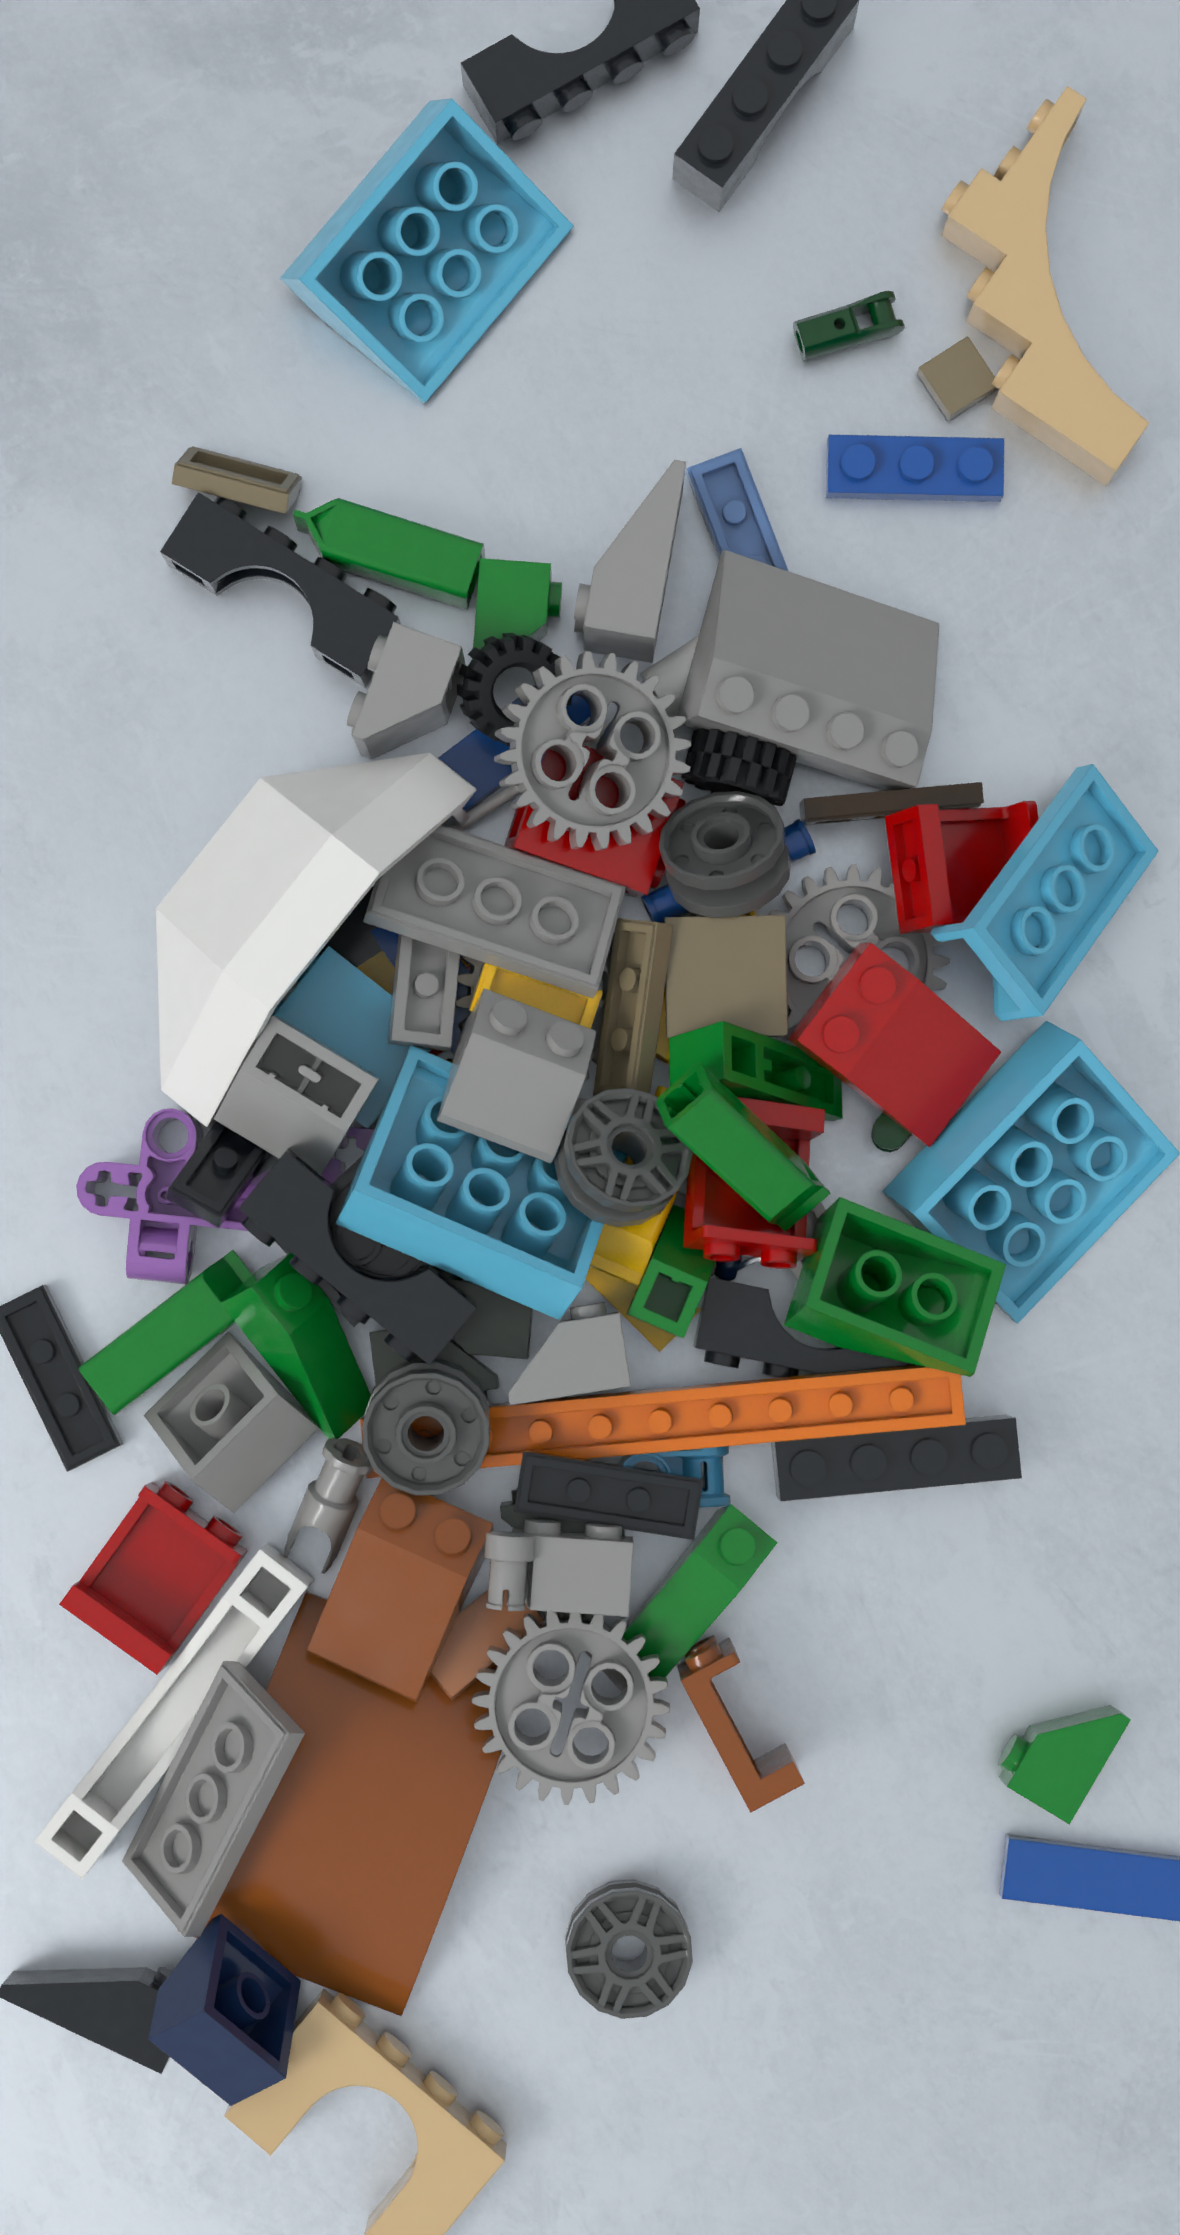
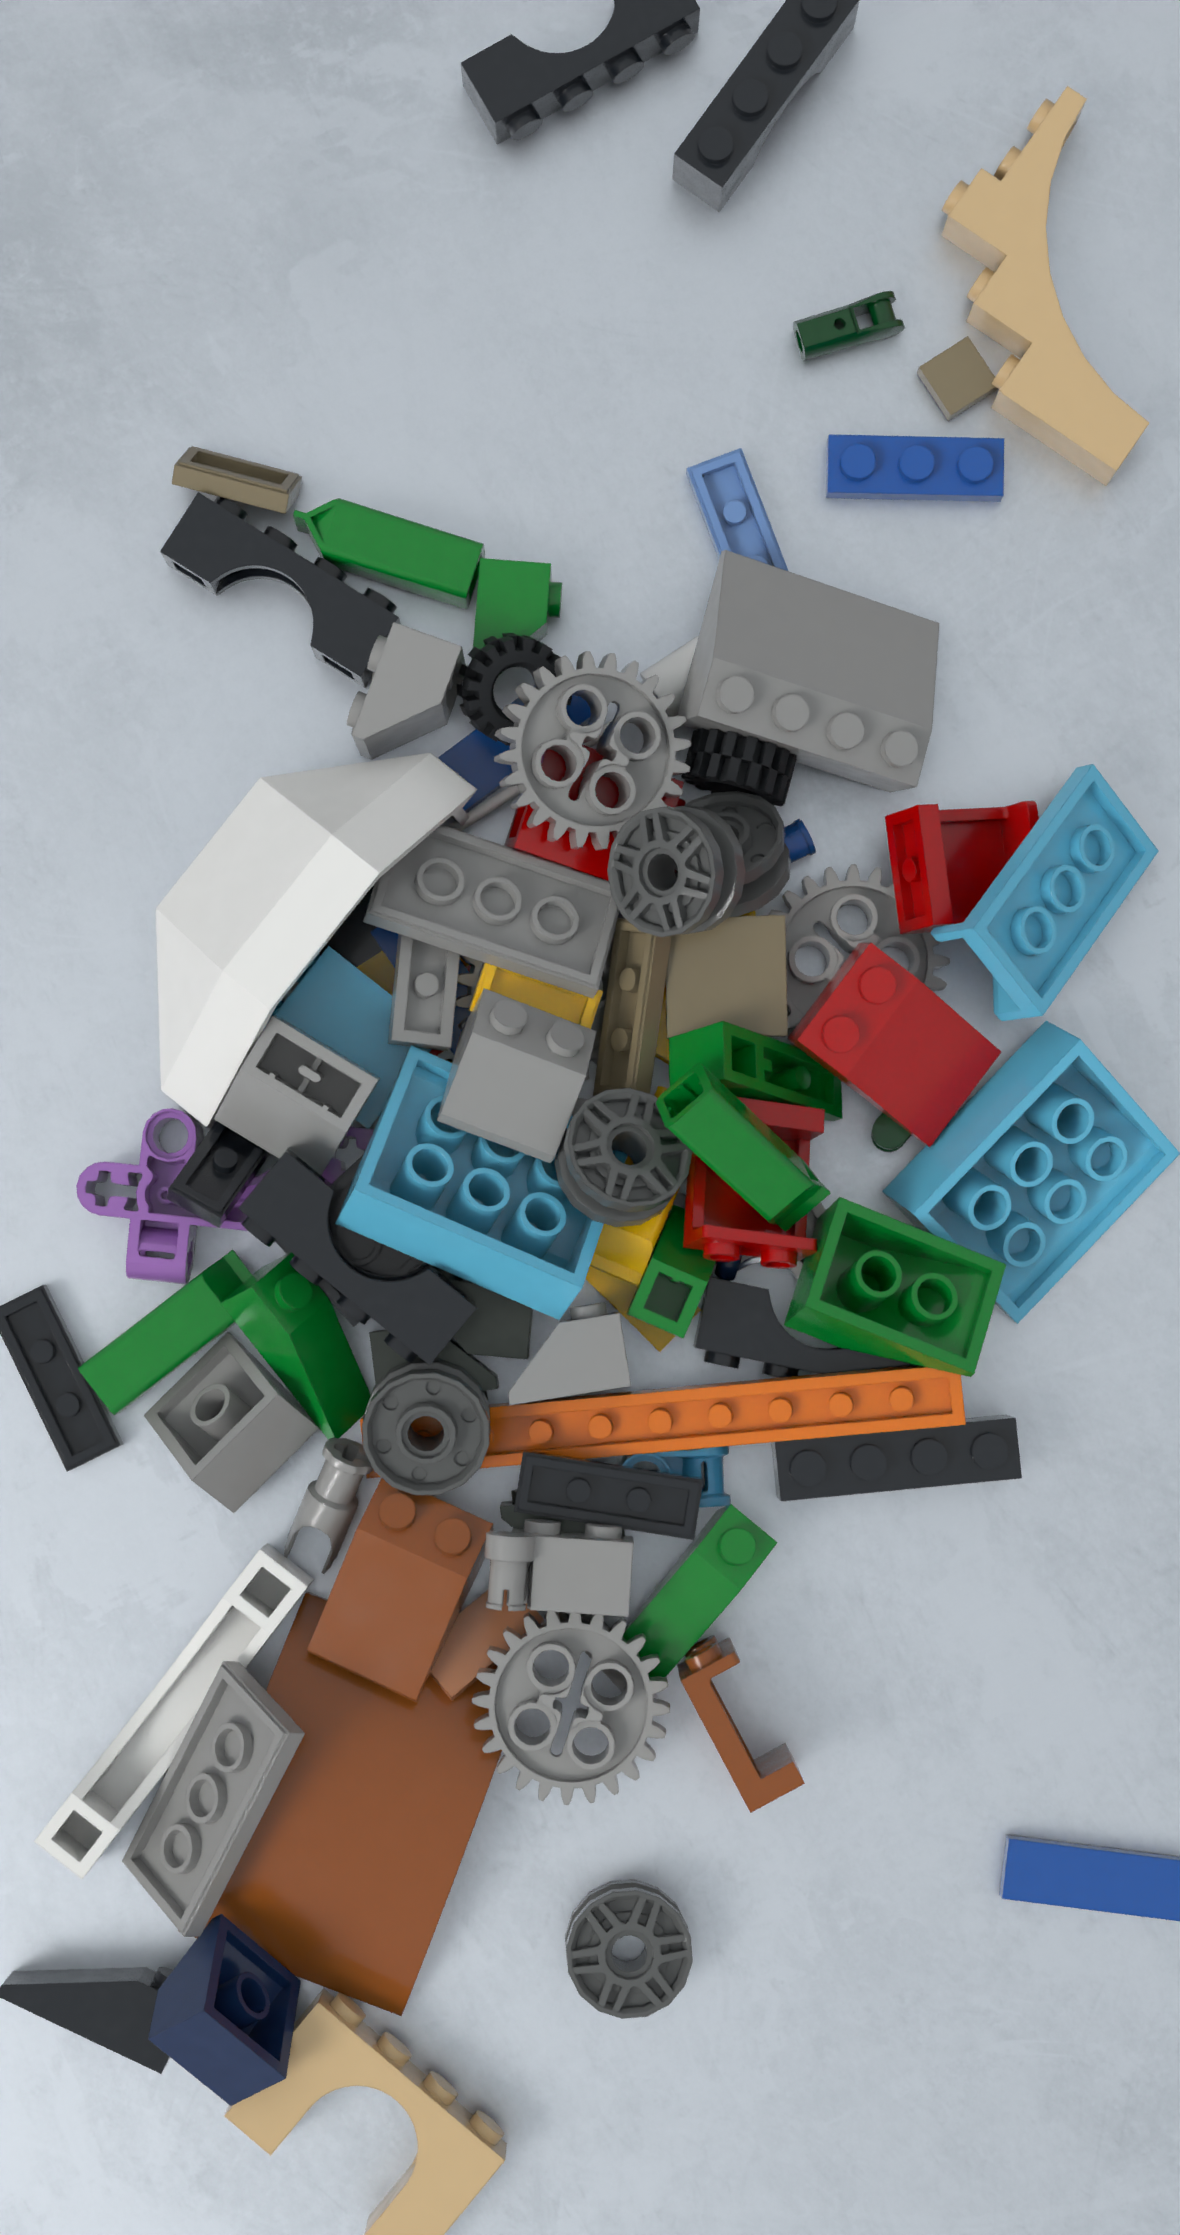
(156, 1575): red panel -> none
(428, 249): medium azure slope -> none
(630, 580): light grey slope -> none
(707, 865): none -> dark grey wheel
(883, 803): dark brown tile -> none
(1062, 1758): green slope -> none

